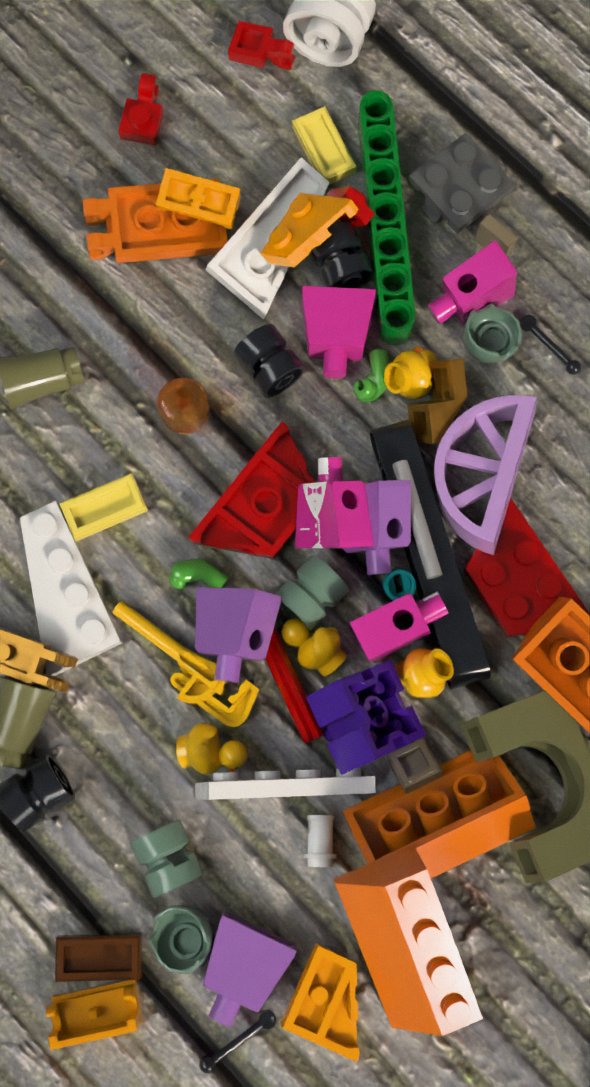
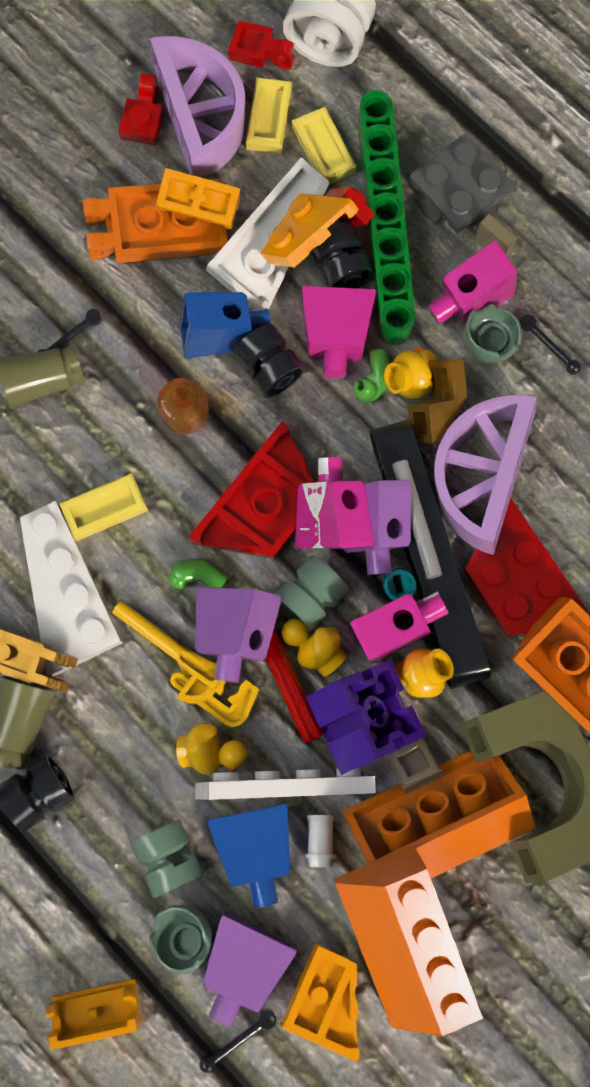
(93, 318): none -> black hinge
(98, 957): reddish brown tile -> none
(203, 61): none -> lavender window
(217, 322): none -> blue torso
(254, 849): none -> blue torso
(268, 115): none -> light yellow tile

